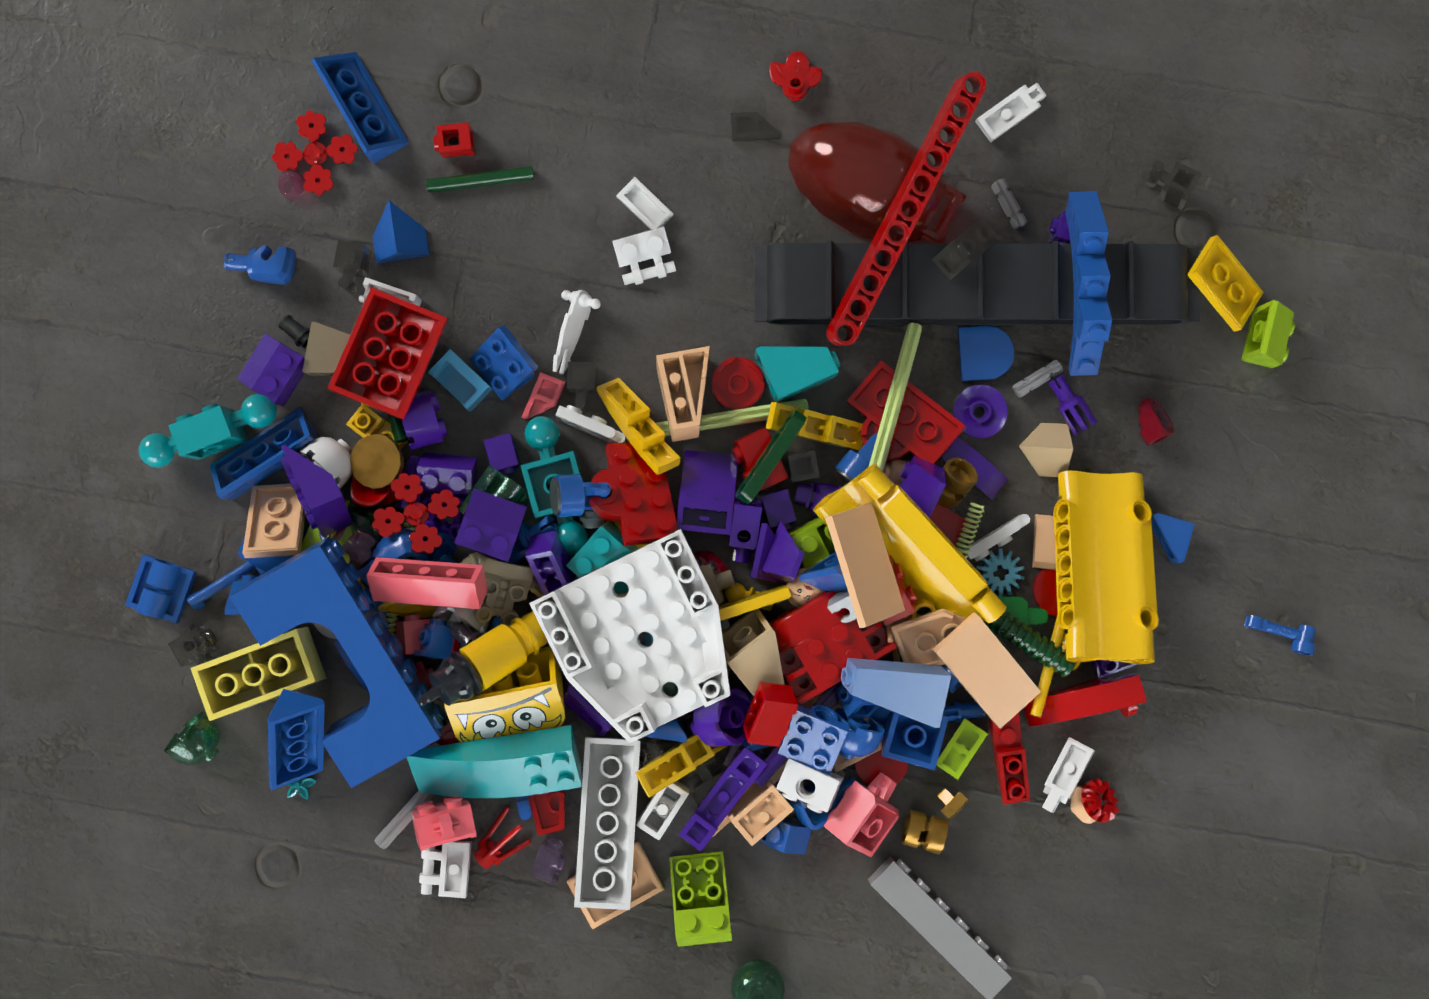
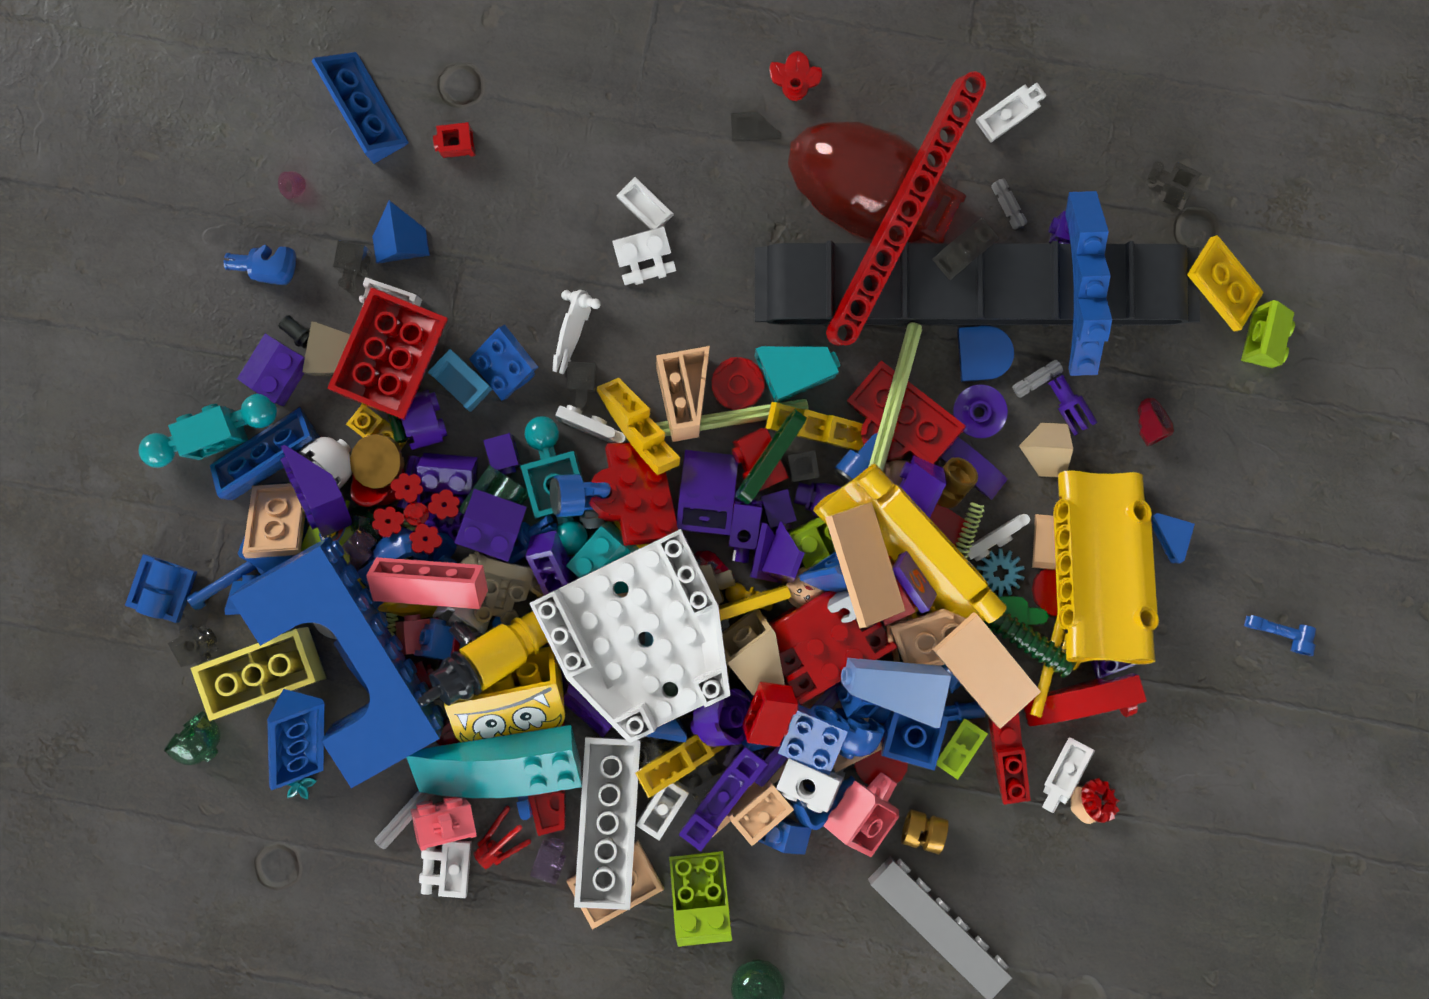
(314, 153): red plant -> none
(480, 179): dark green piece -> none
(544, 396): coral tile -> none
(914, 582): none -> tile
(953, 804): pearl gold tile -> none

